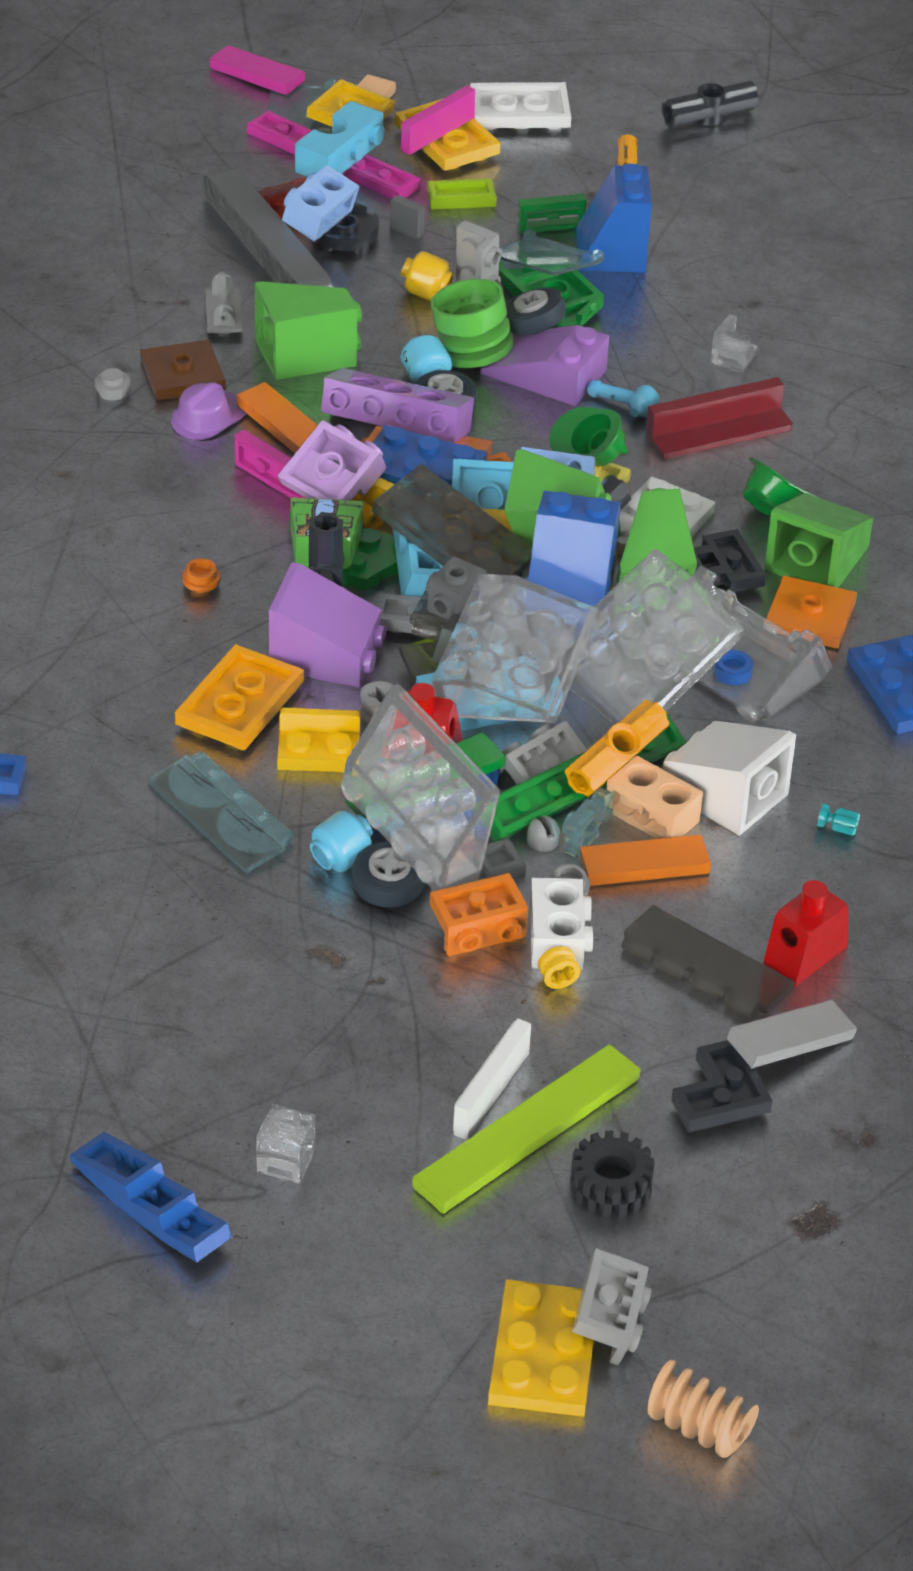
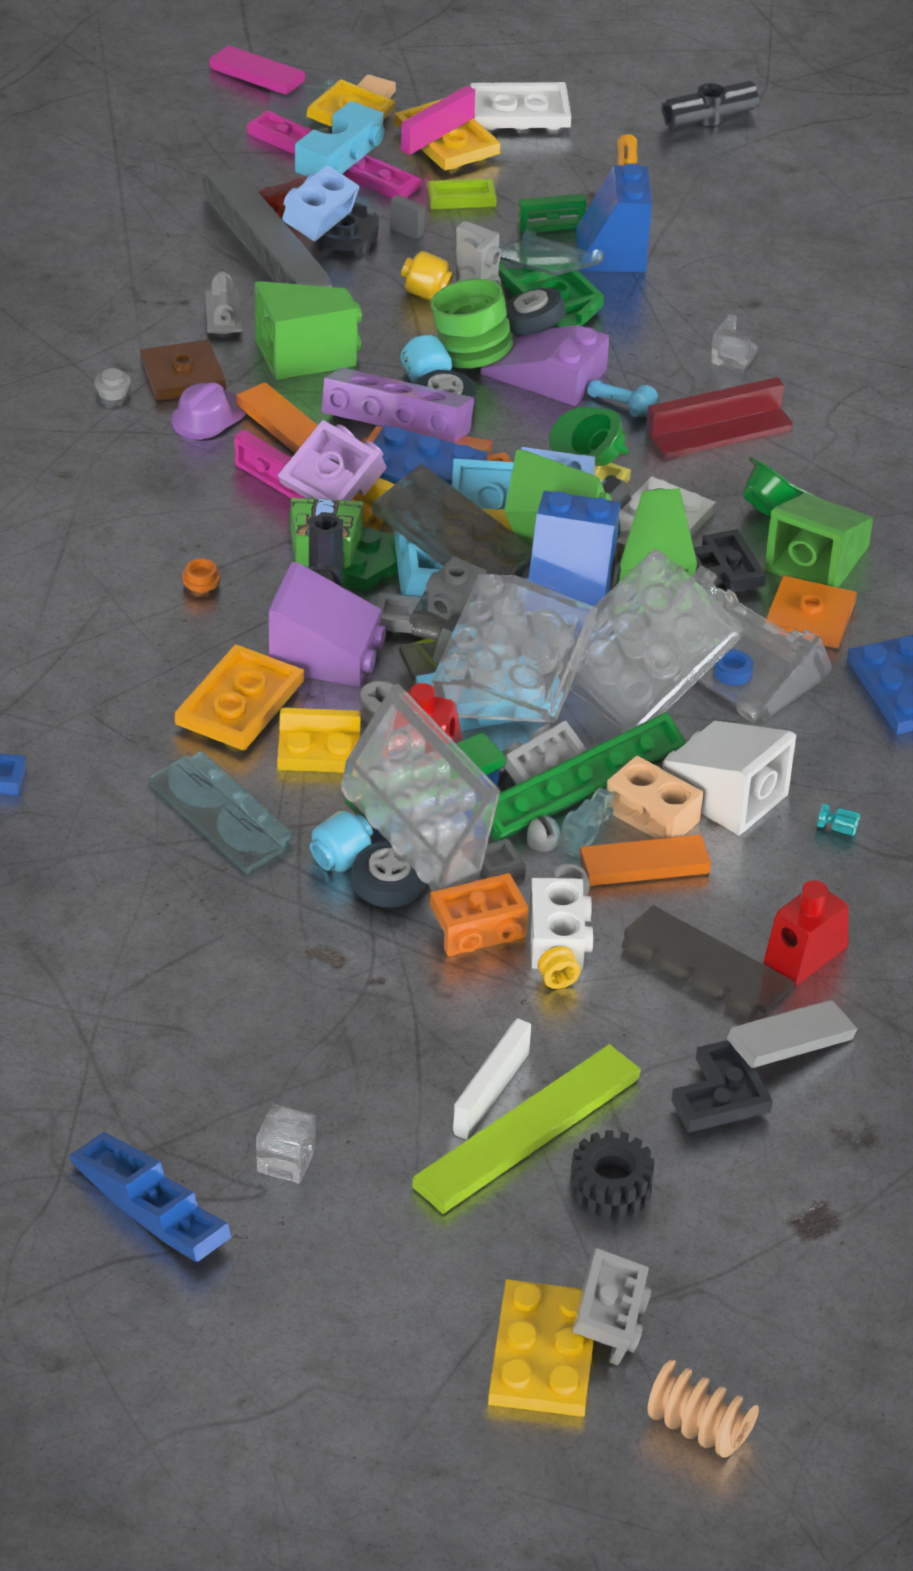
(605, 760): light orange piece -> none

